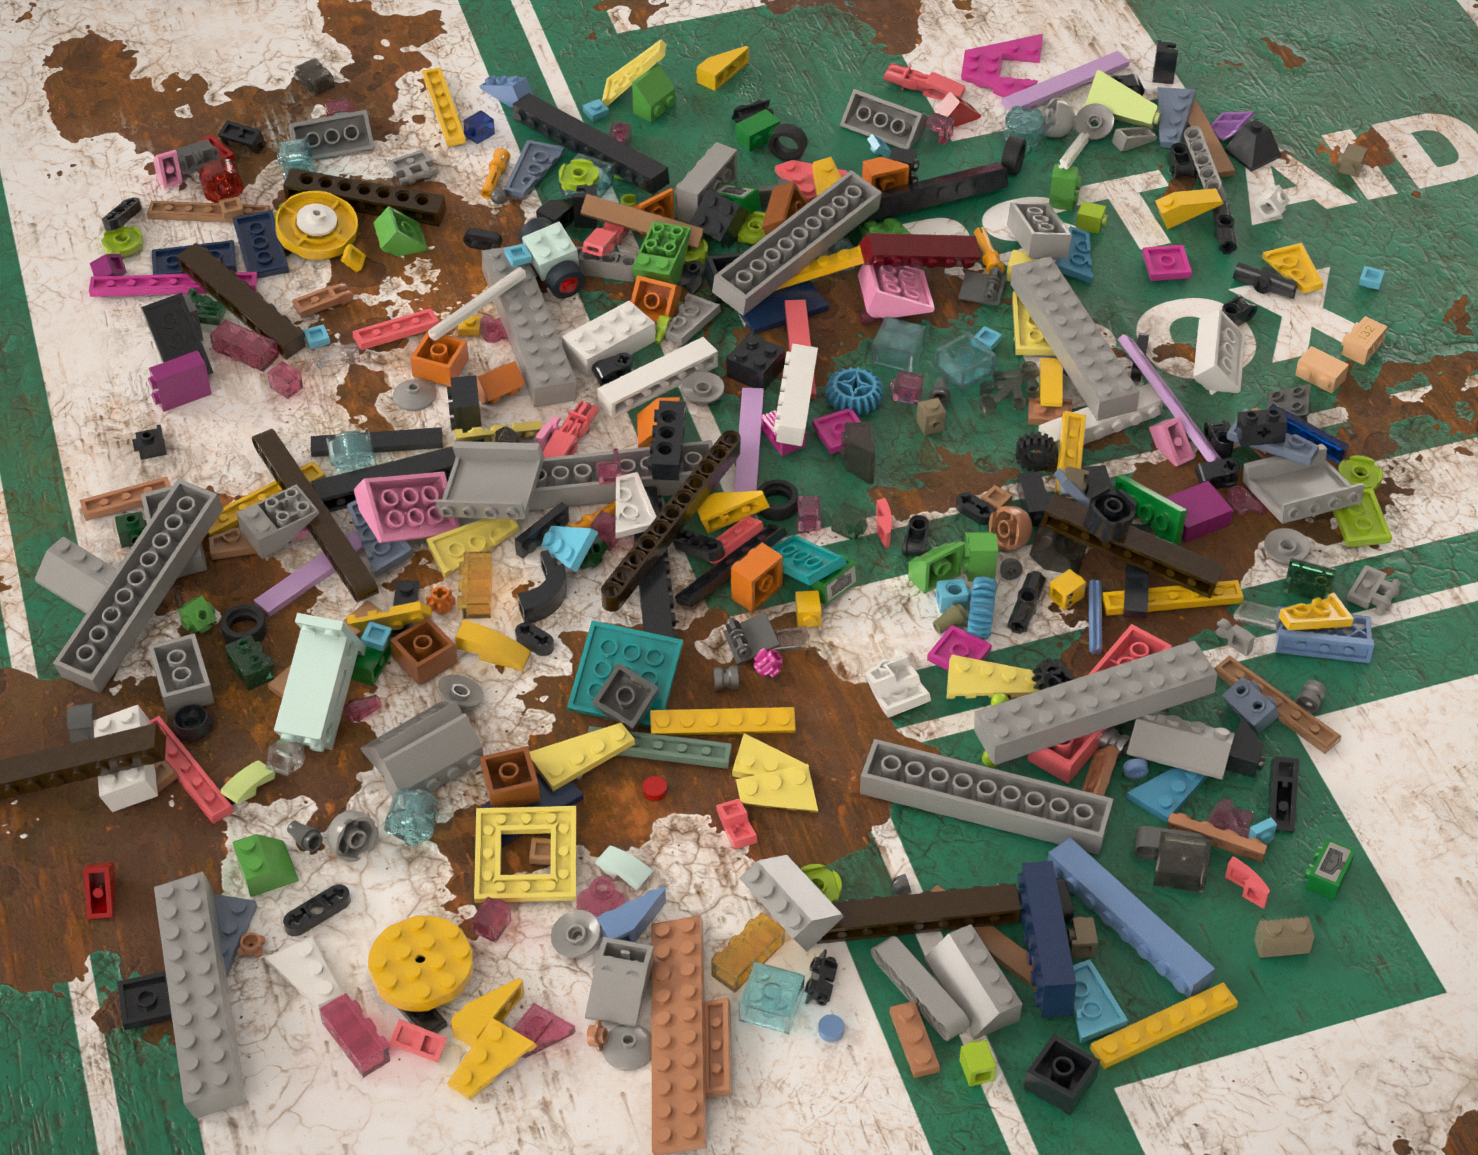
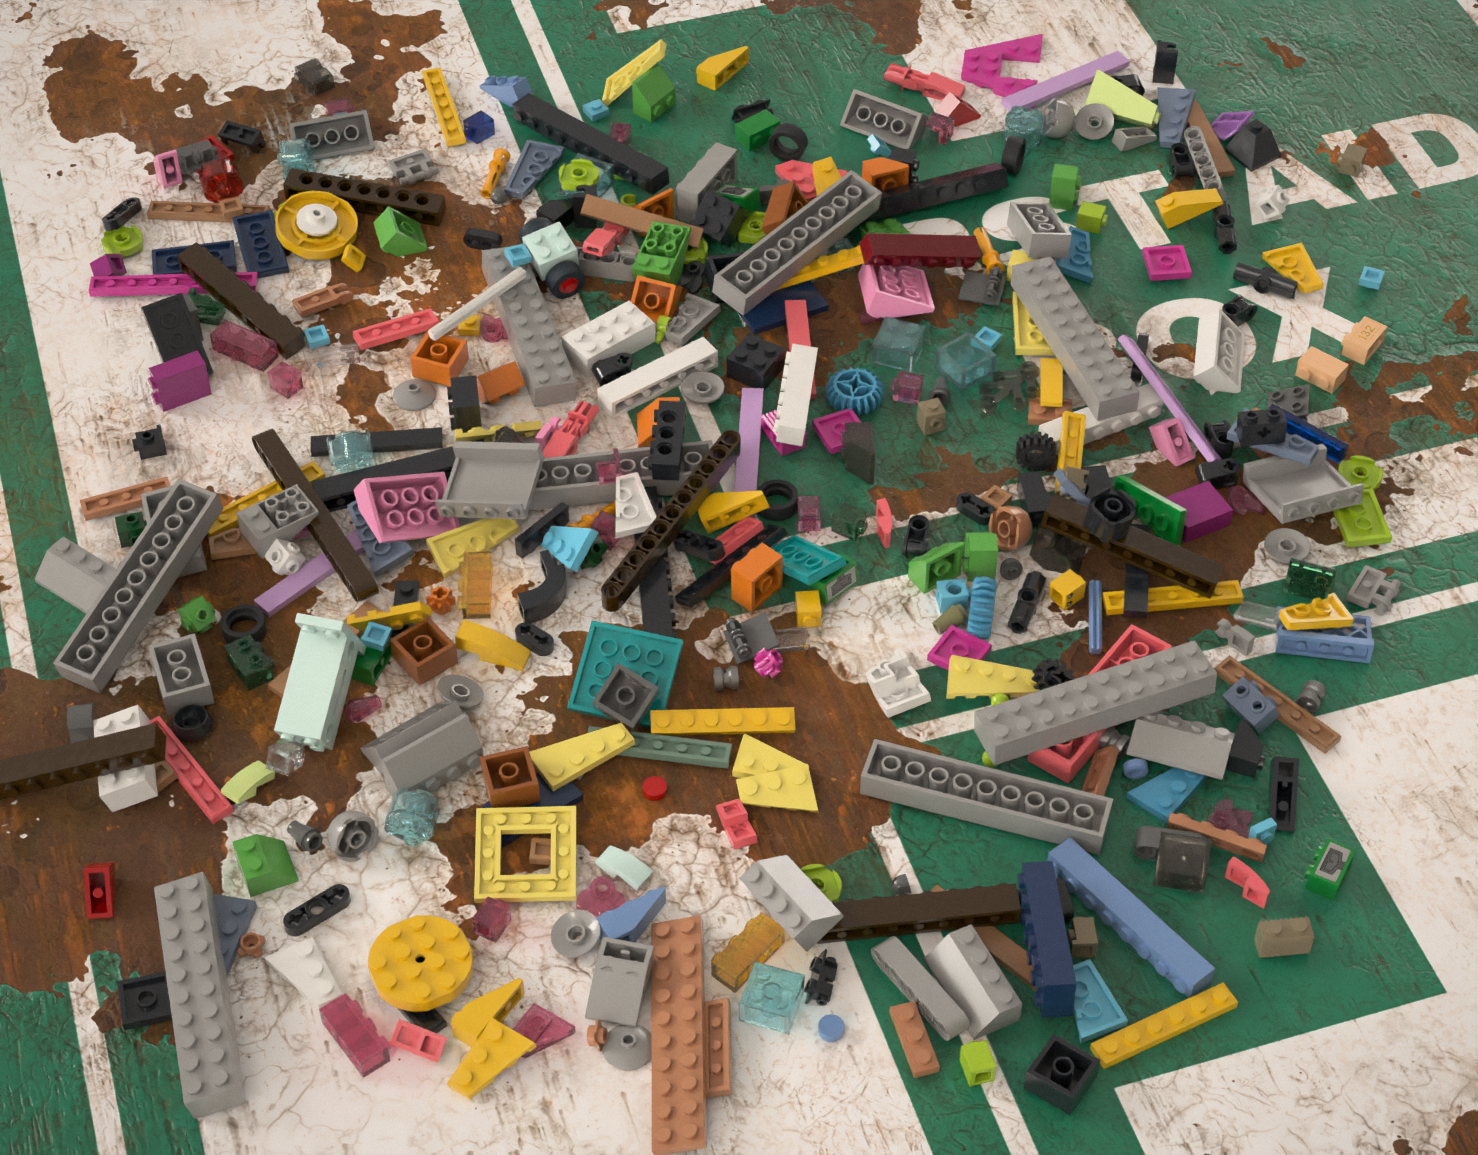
(285, 557): none -> white brick
(1074, 150): white axle -> none

